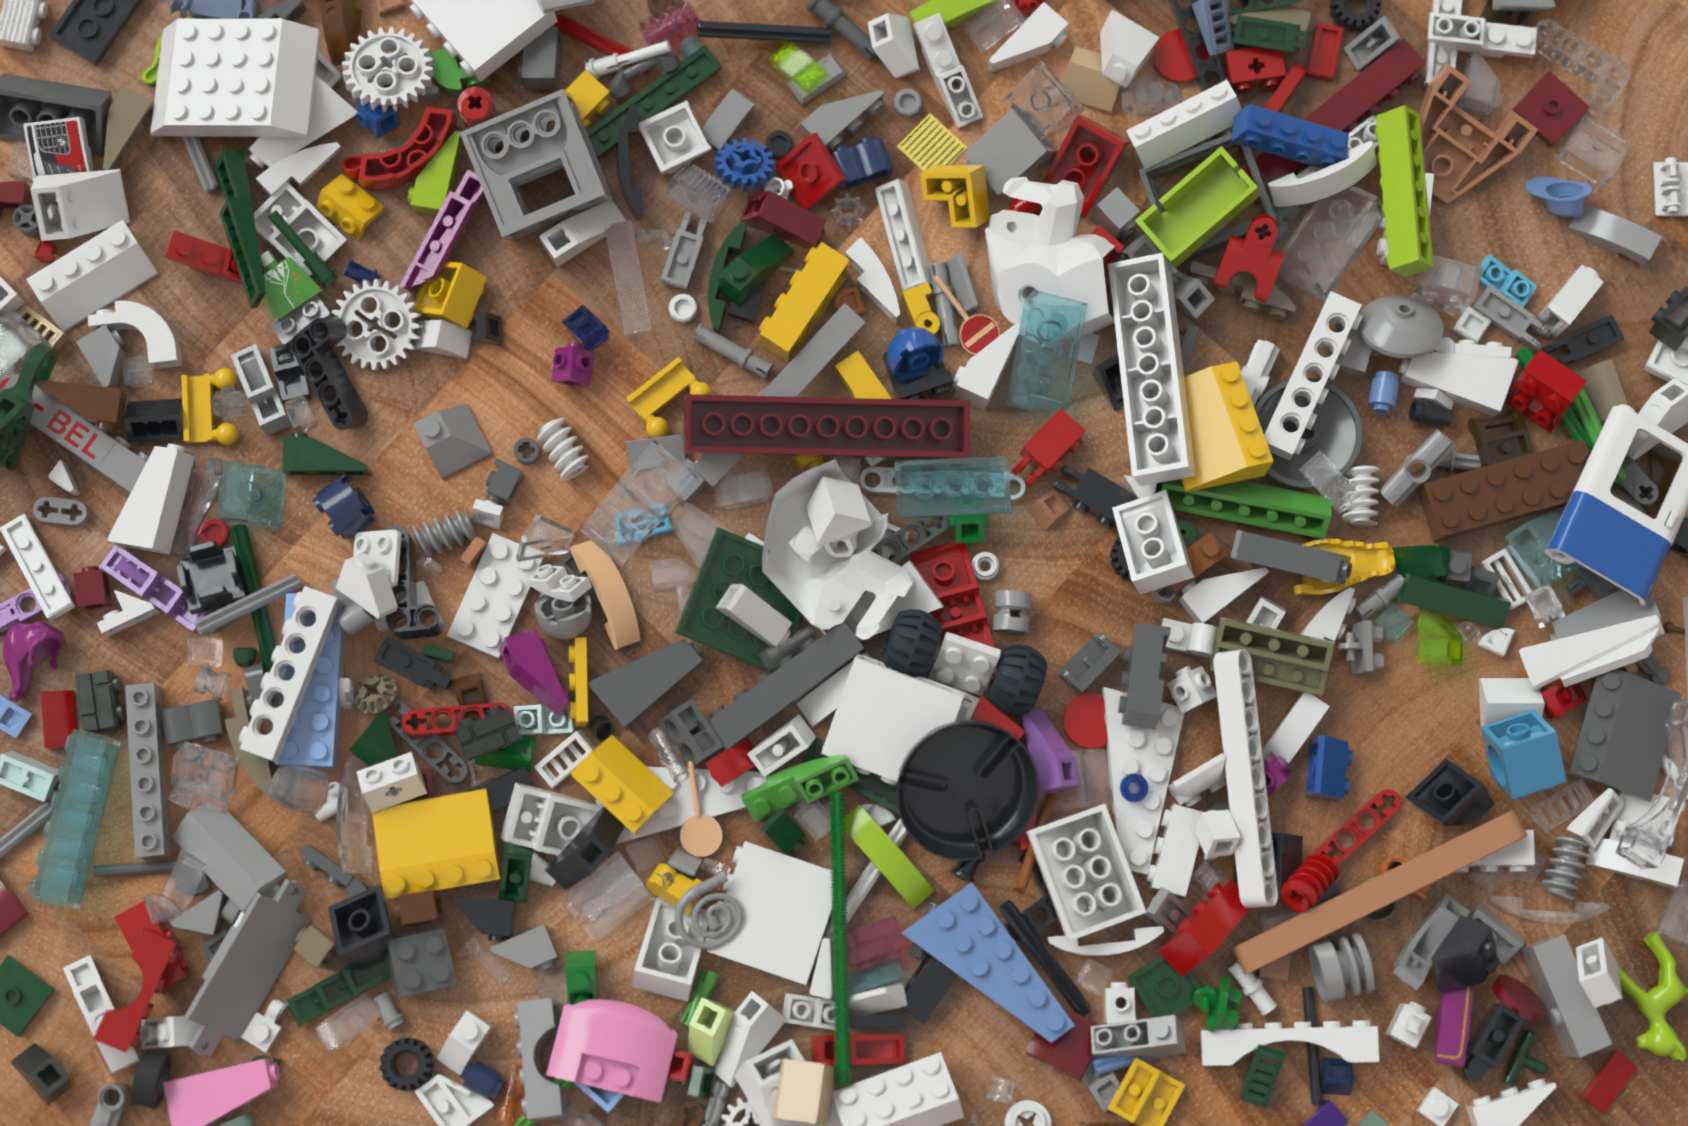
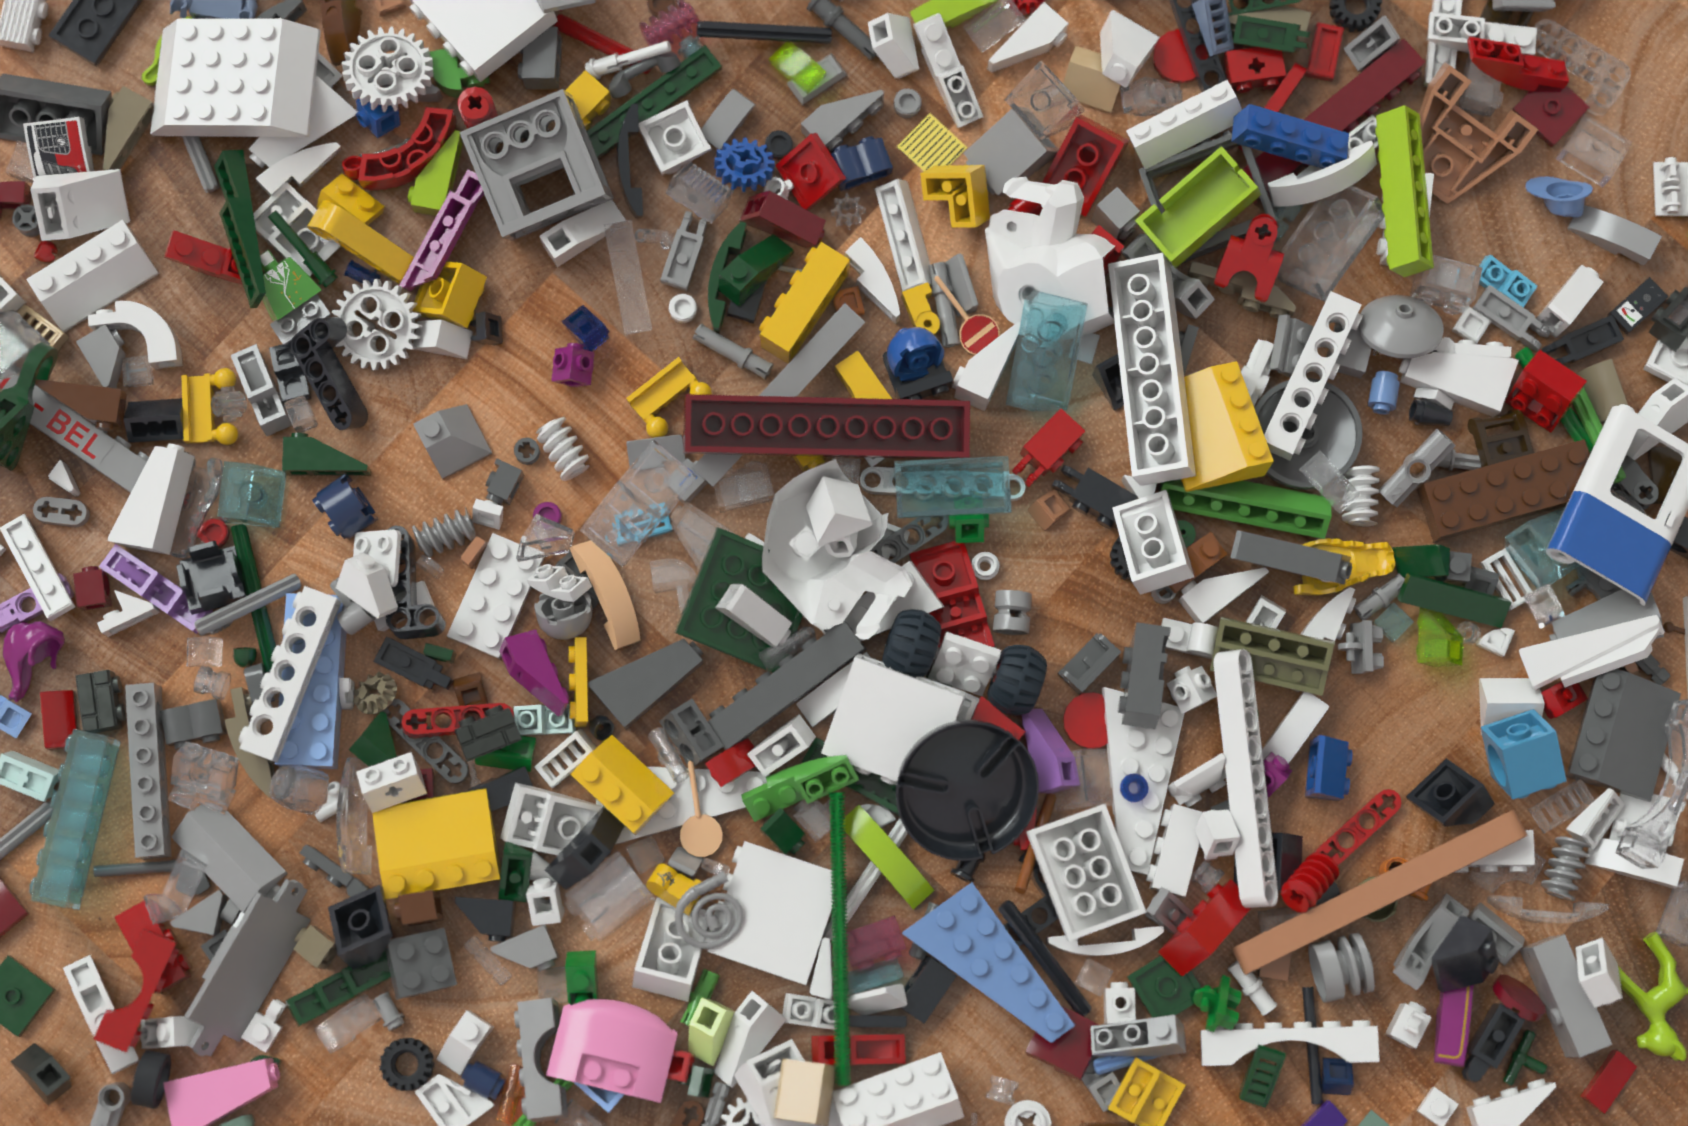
(358, 238): none -> yellow beam
(543, 910): none -> white brick
(548, 510): none -> magenta tile
(1289, 344): none -> light grey plate
(1508, 65): none -> red slope
(1638, 305): none -> black tile

